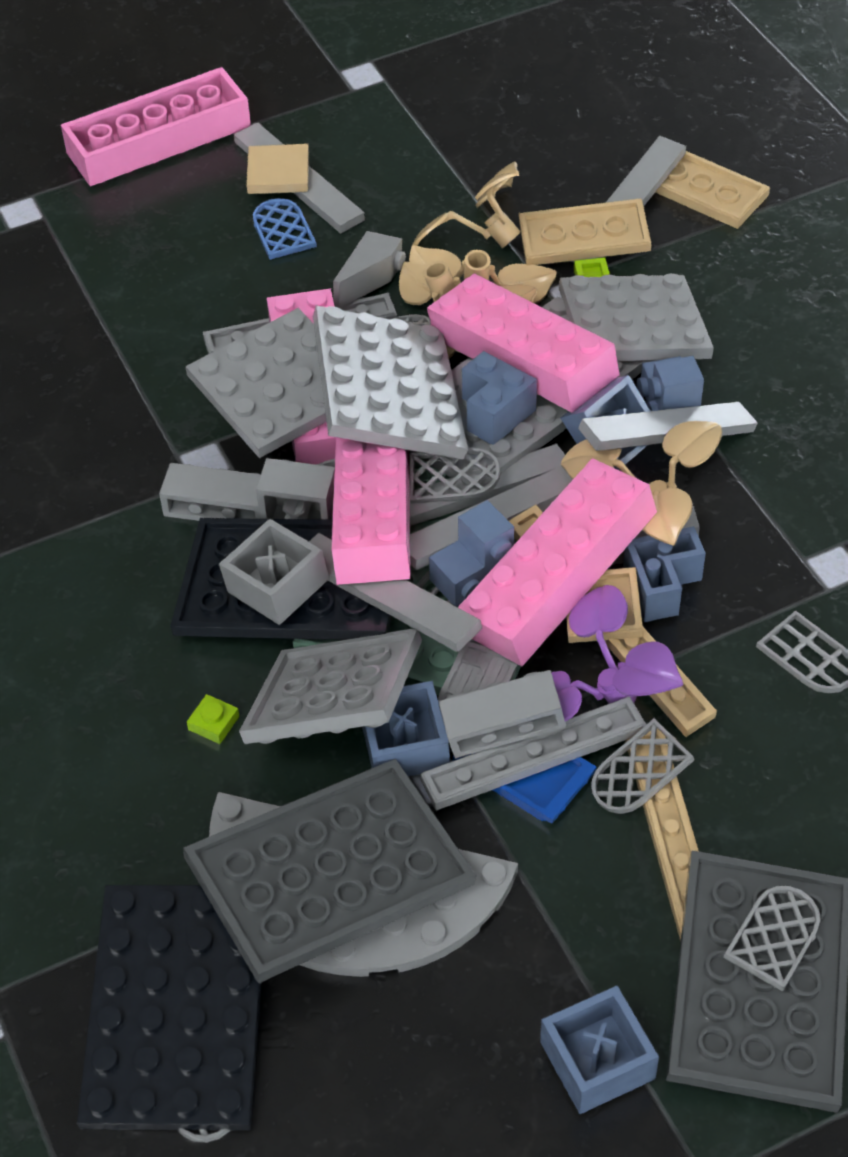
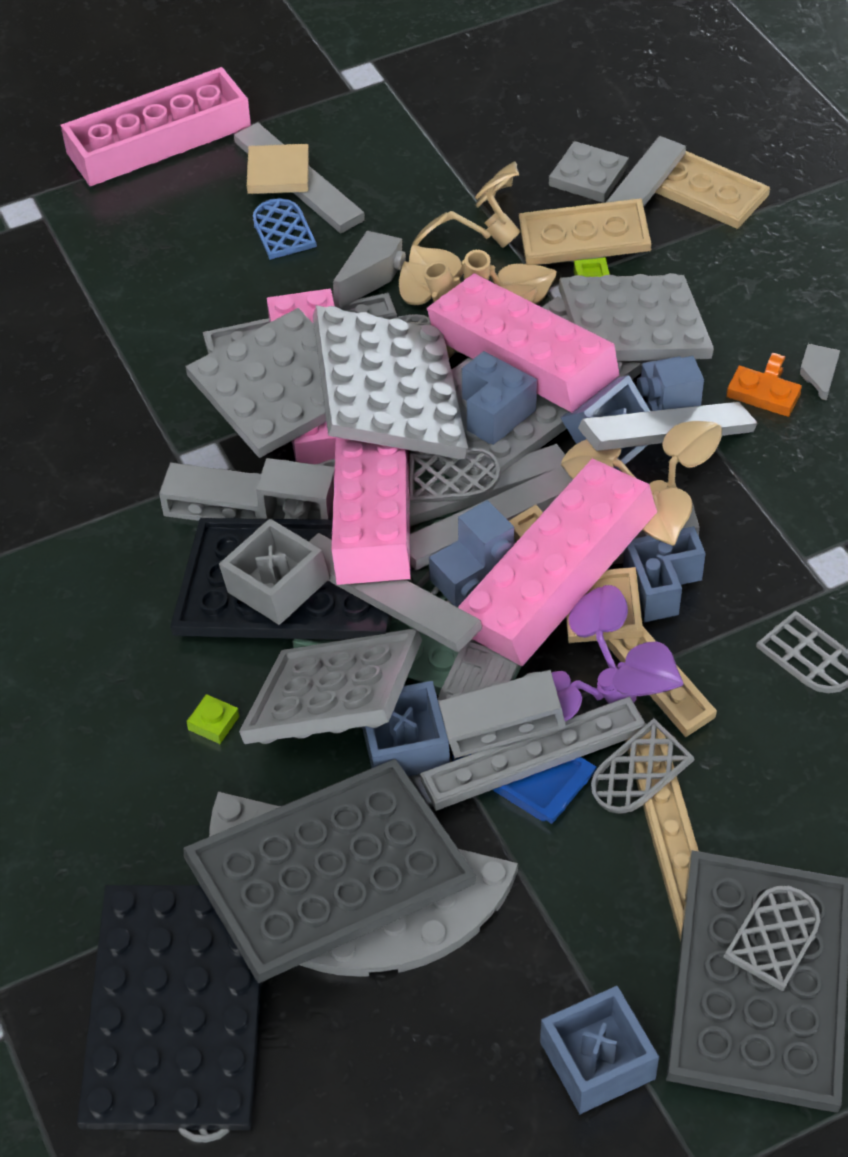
(588, 171): none -> light grey plate
(765, 389): none -> orange plate
(819, 367): none -> light grey tile

